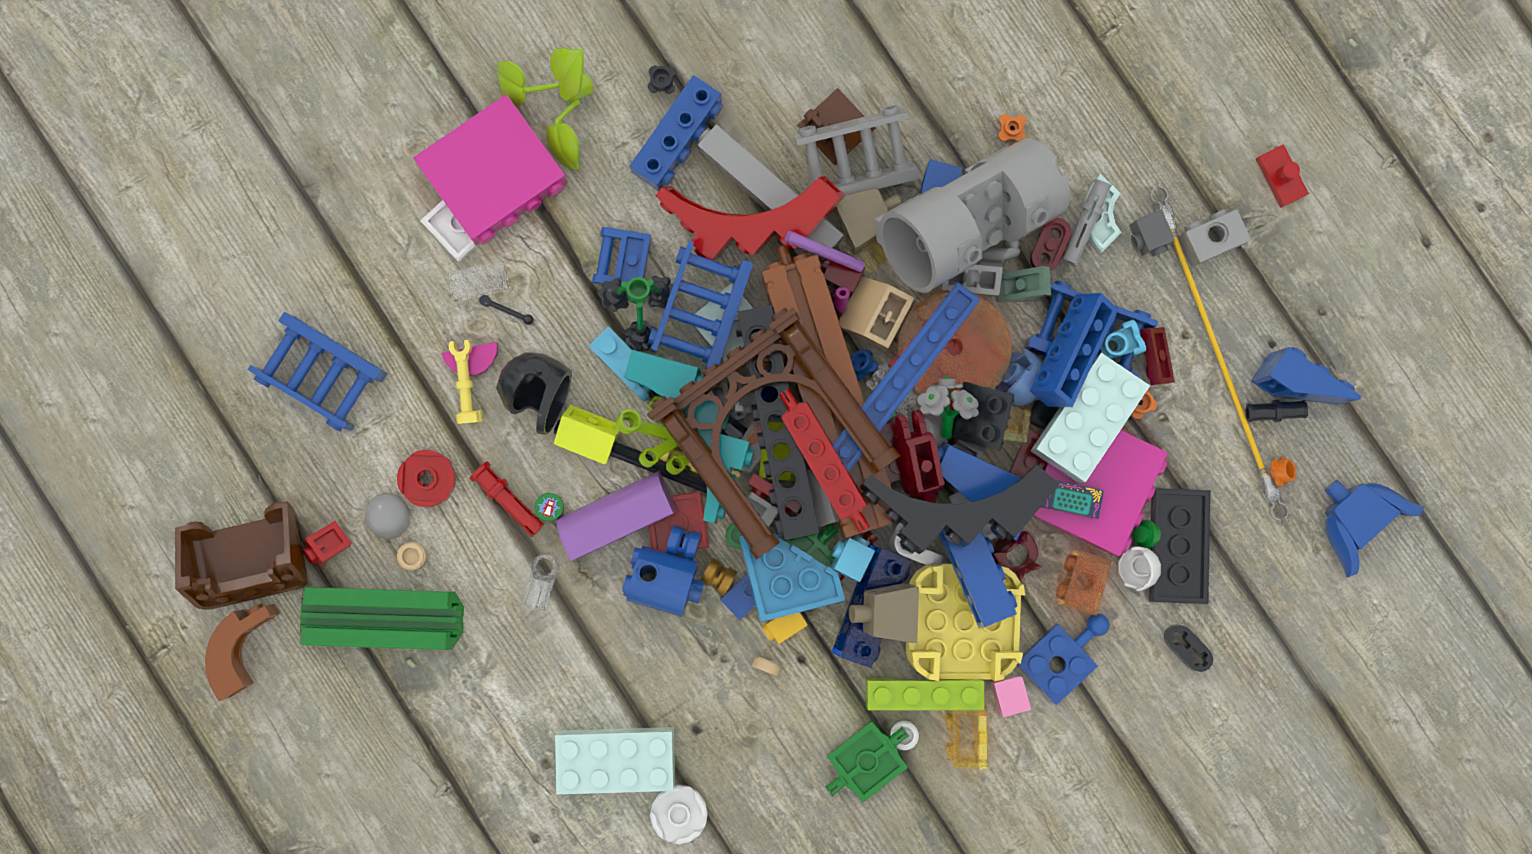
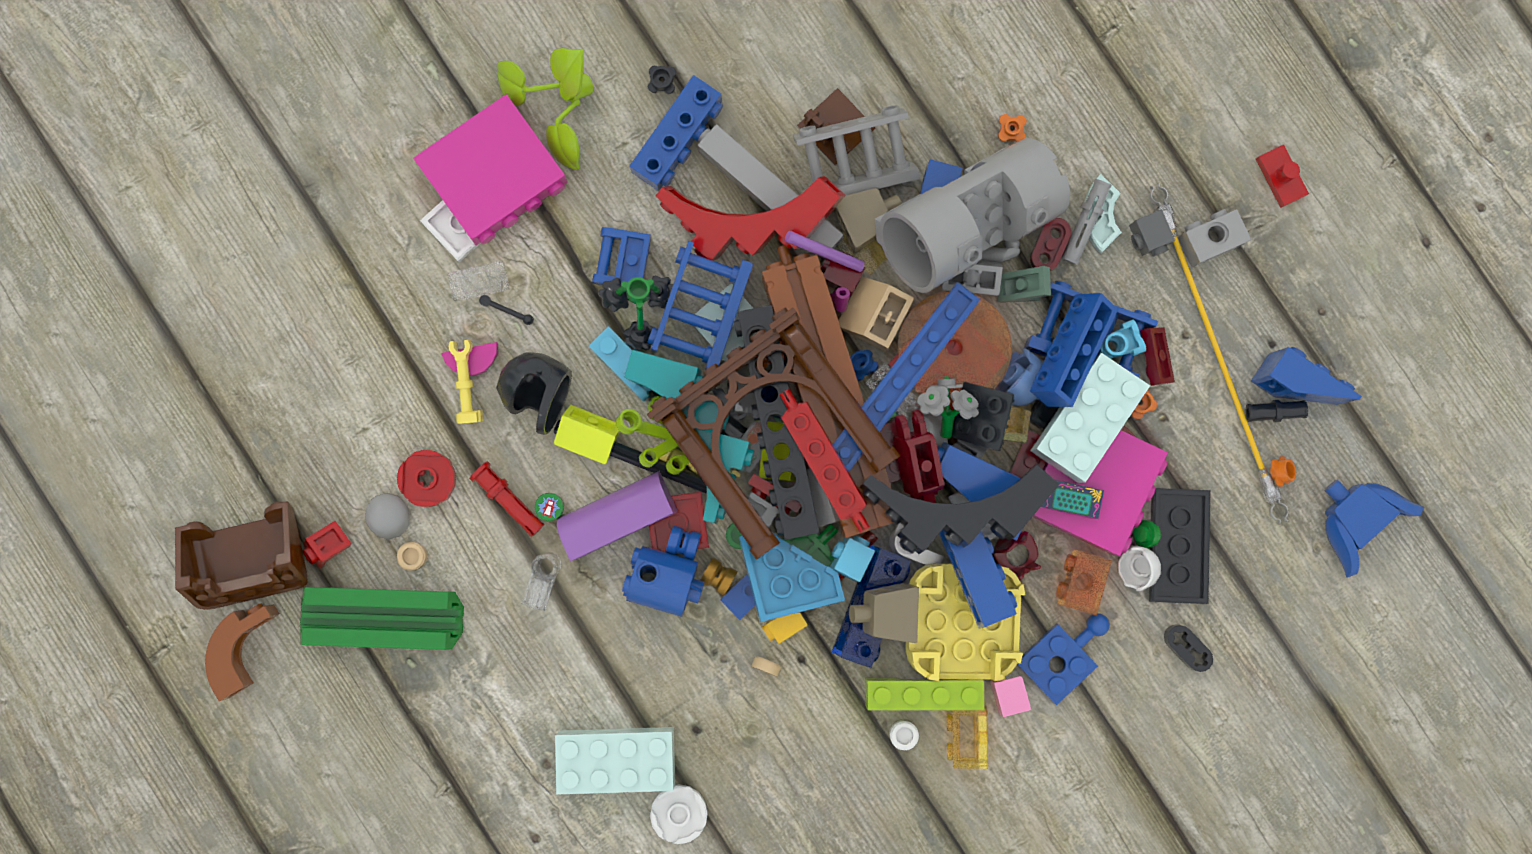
(318, 344): blue fence -> none
(867, 761): green plate -> none

